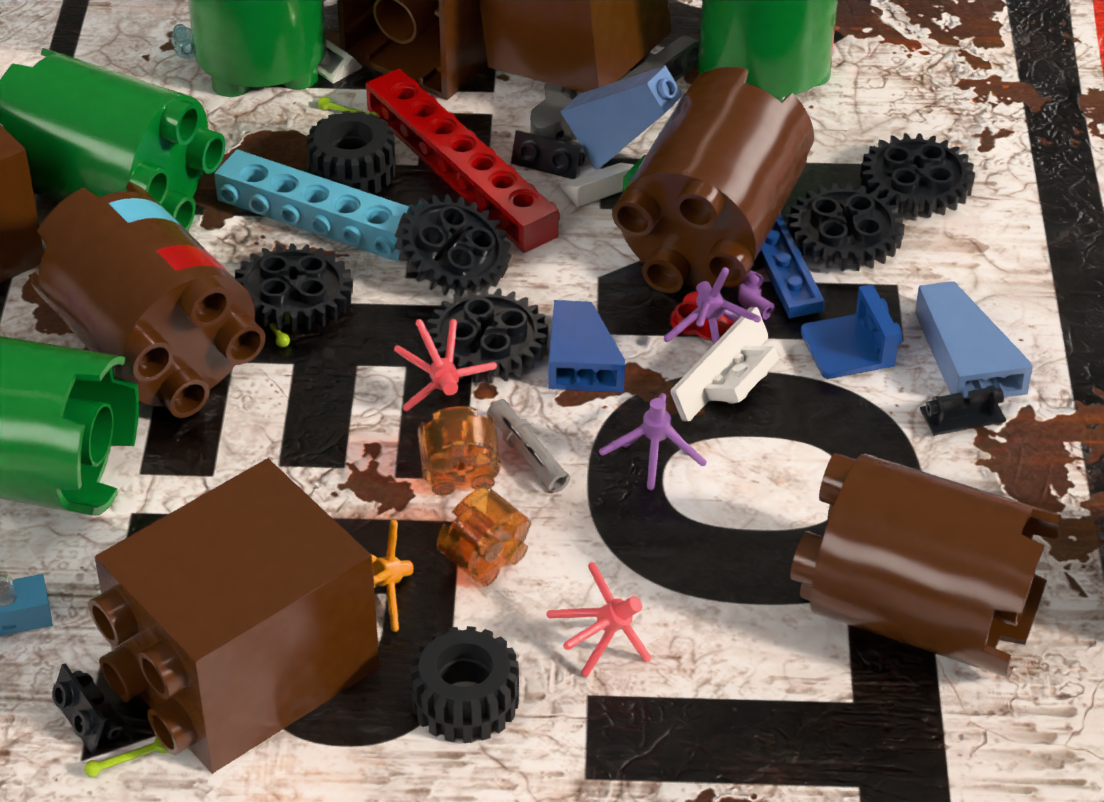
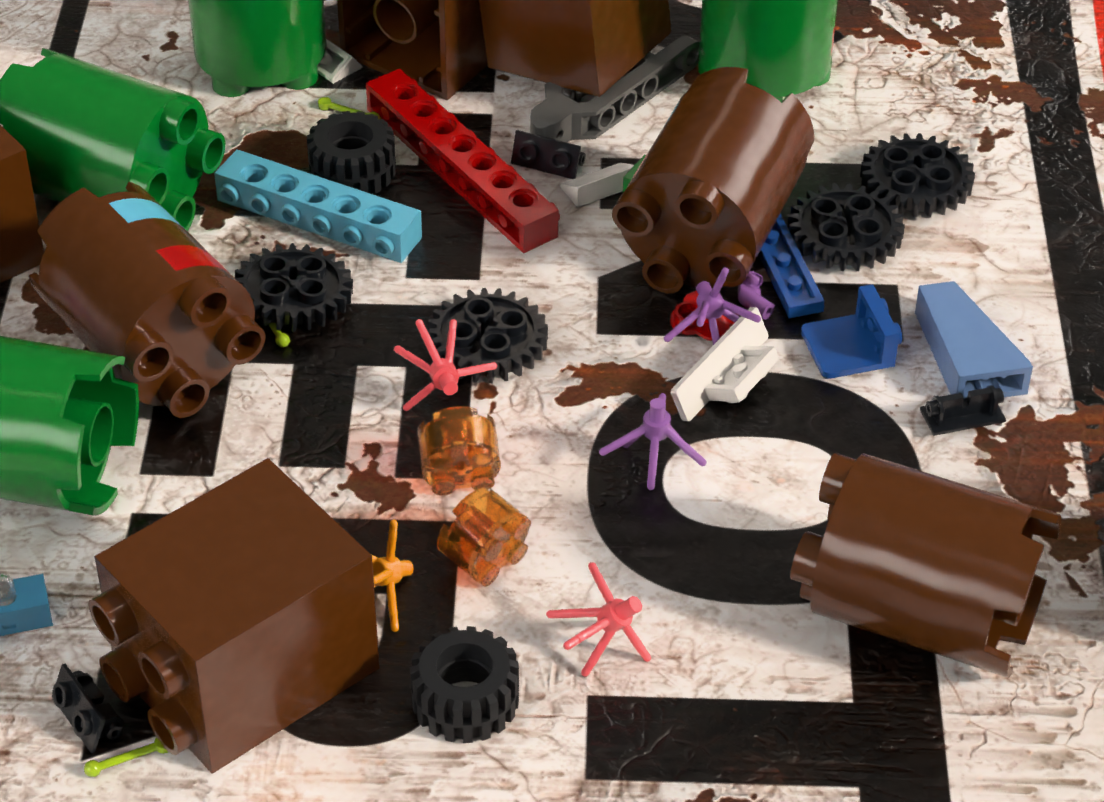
(182, 41): clear light blue cylinder -> none
(436, 227): black gear -> none
(551, 472): light grey pin -> none
(583, 350): blue slope -> none
(619, 112): medium blue slope -> none

